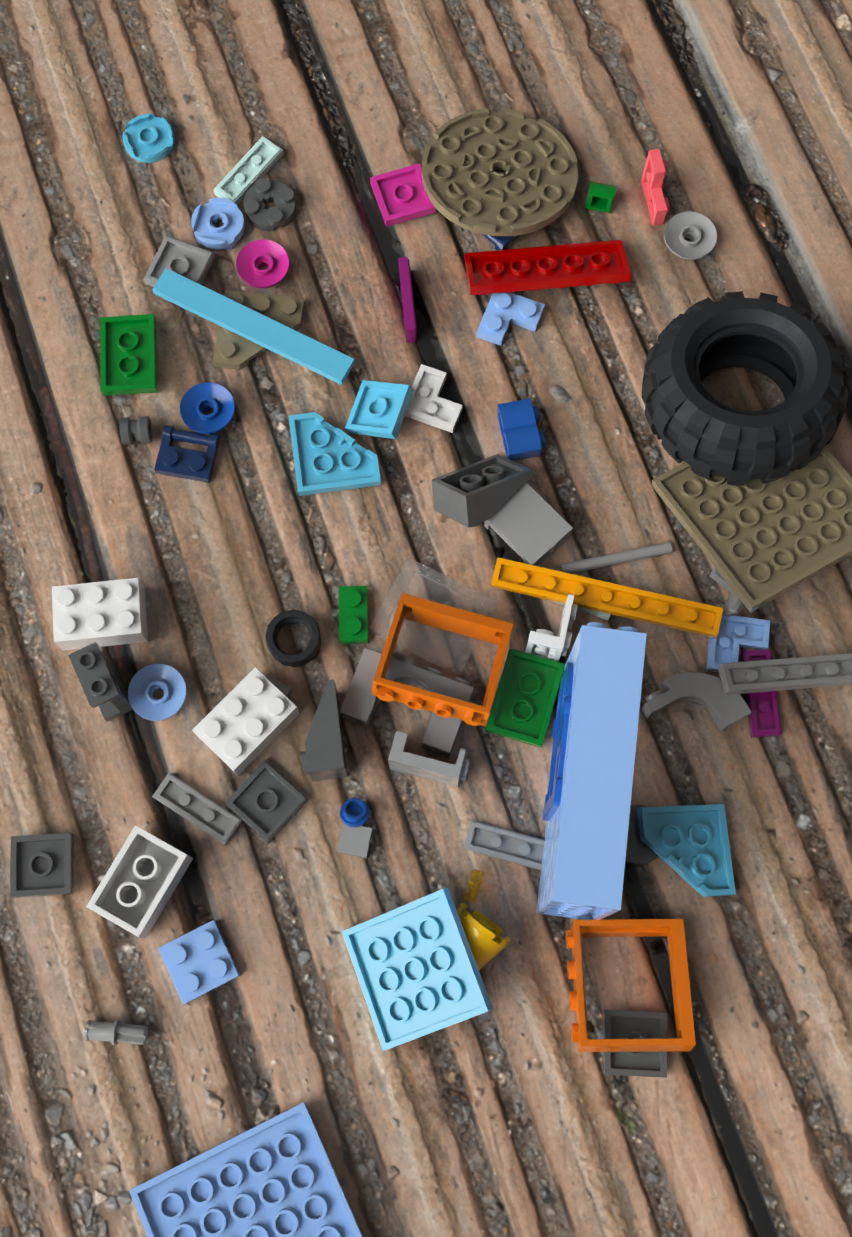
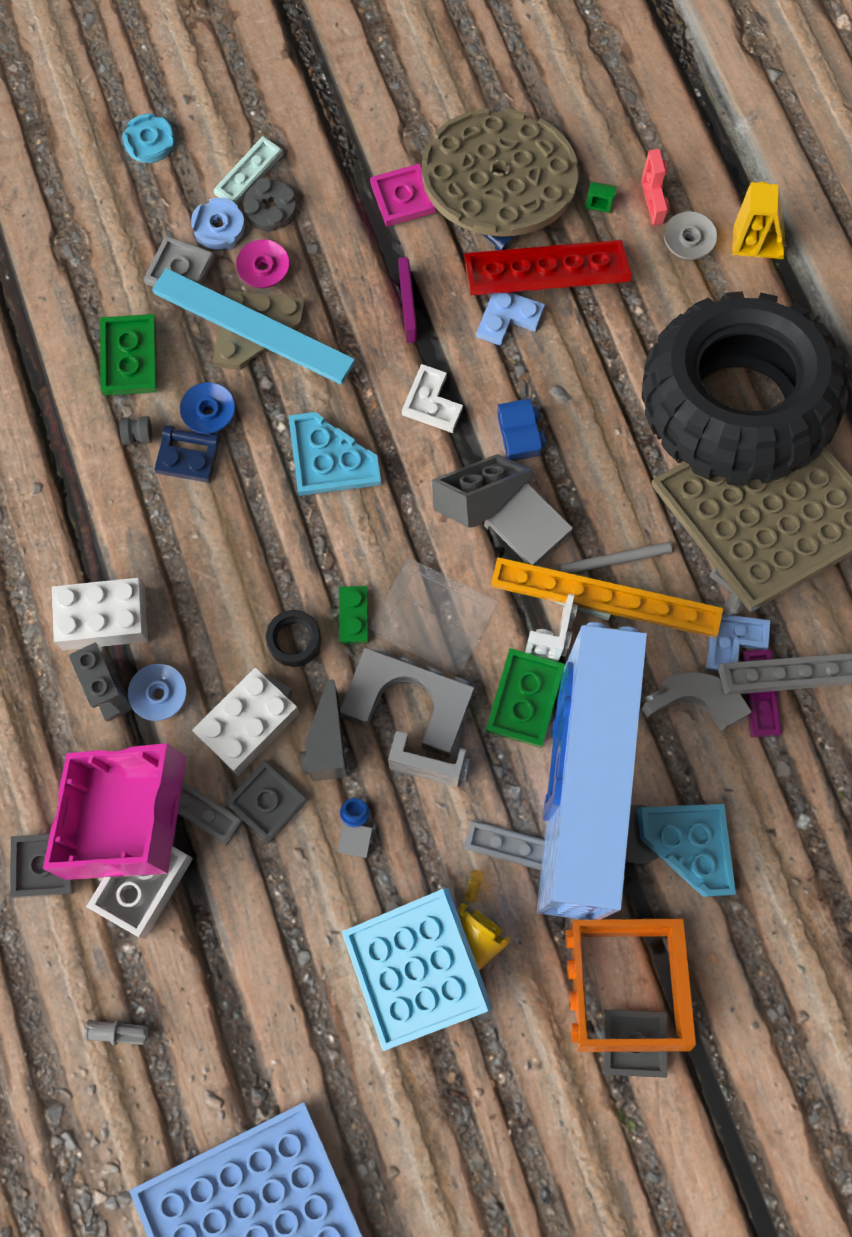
(116, 813): none -> dark pink tile
(199, 962): light blue plate -> none
(379, 409): medium azure plate -> none
(455, 621): orange window -> none
(760, 223): none -> yellow wedge

